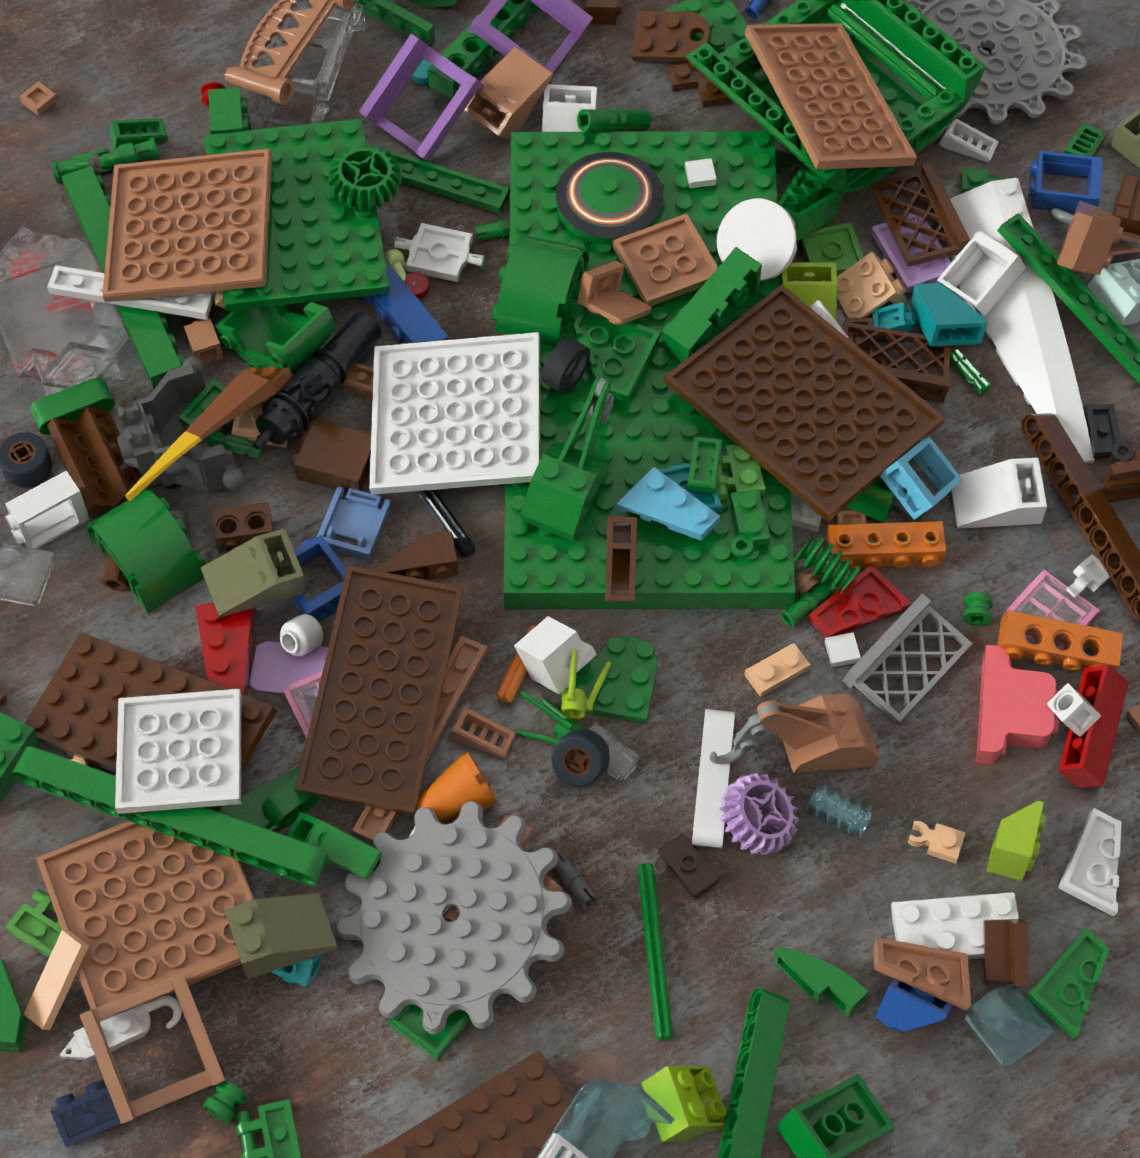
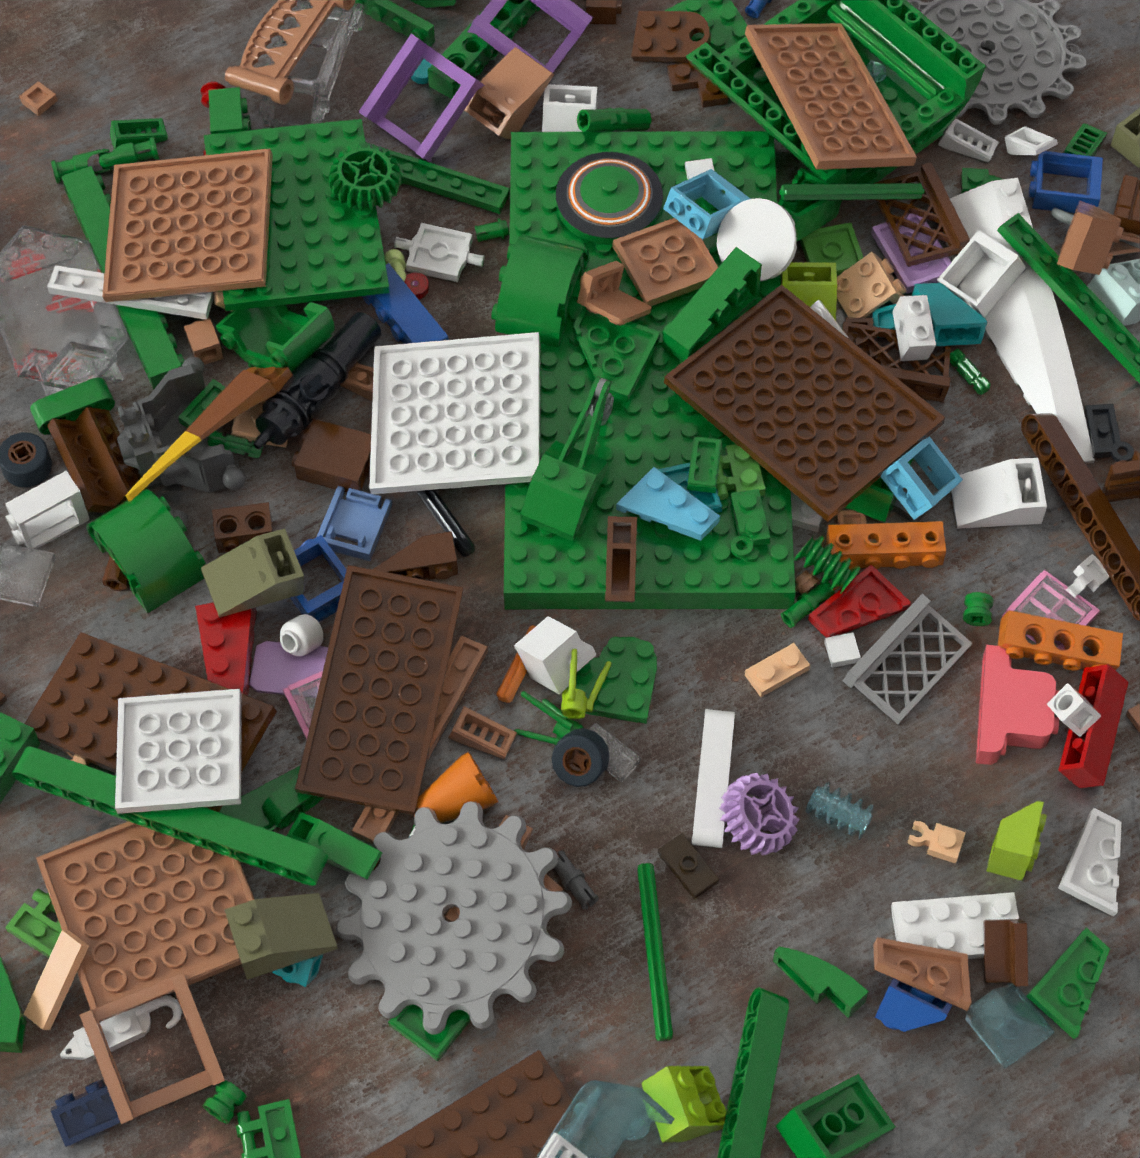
(566, 365): black tyre -> none
(708, 186): none -> medium azure window
(816, 734): nougat slope -> none
(860, 191): none -> green axle
(876, 70): none -> clear light blue hinge
(914, 328): none -> white brick
(1028, 142): none -> white slope

